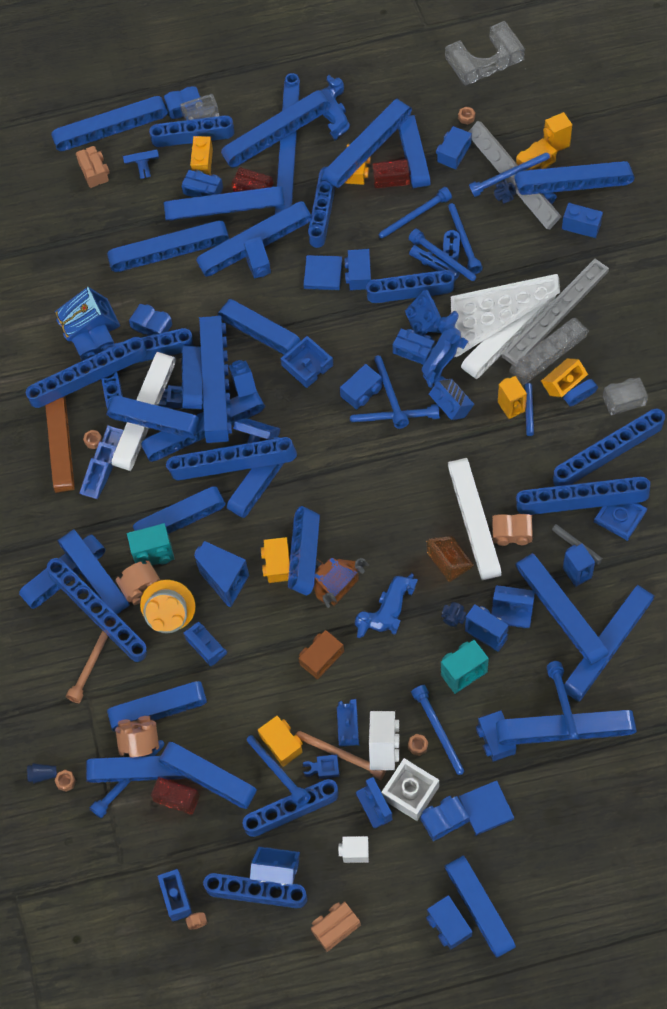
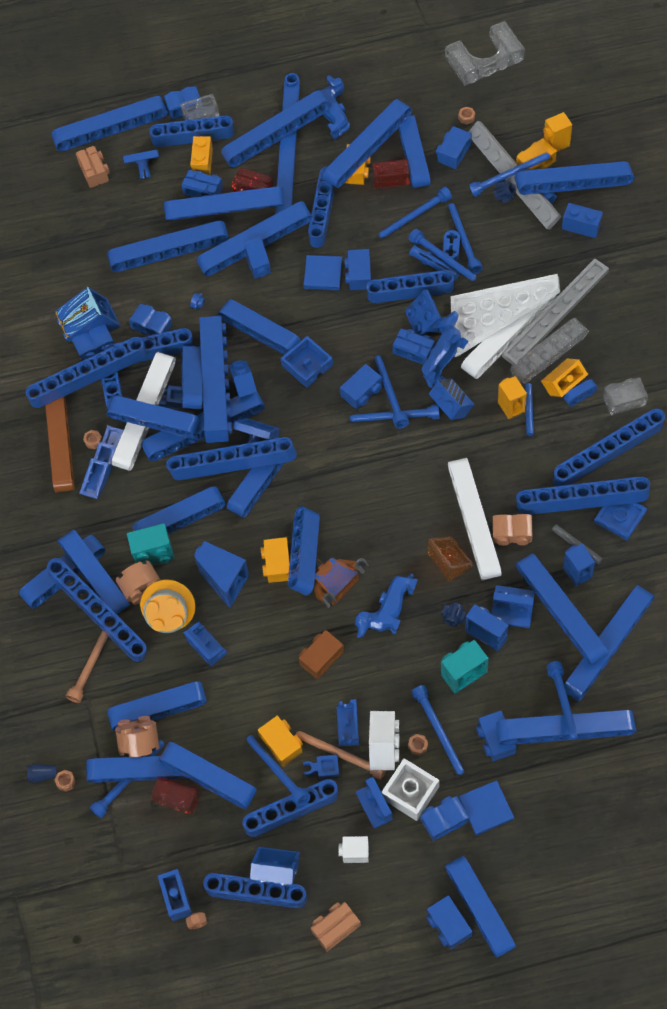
(197, 301): none -> blue plate

